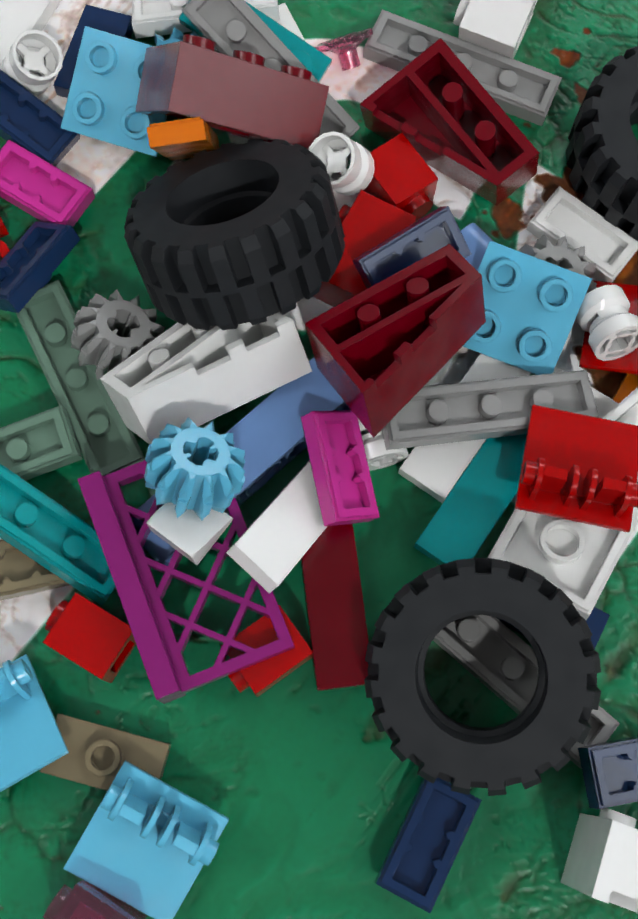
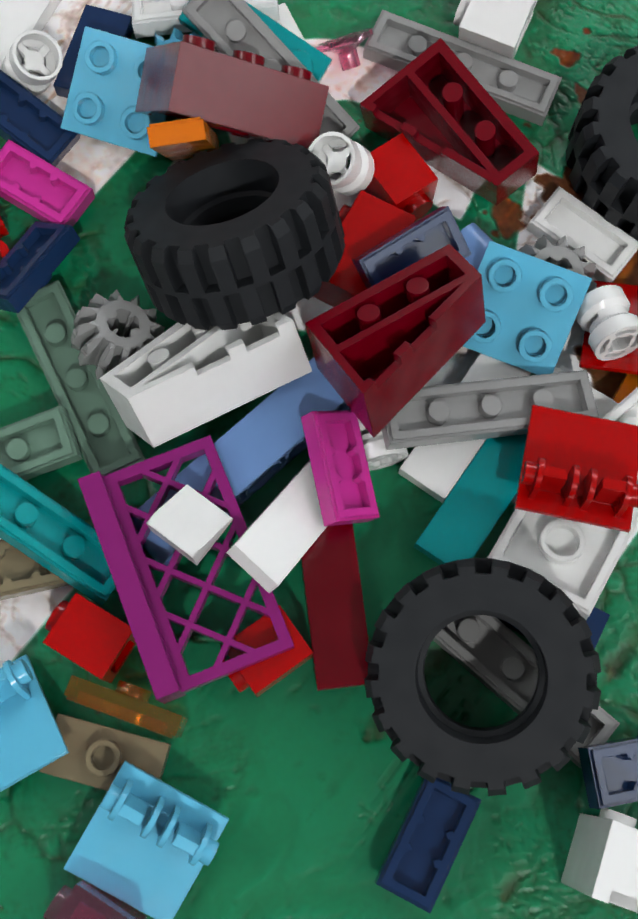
(126, 703): none -> clear orange plate
(194, 468): medium azure gear -> none

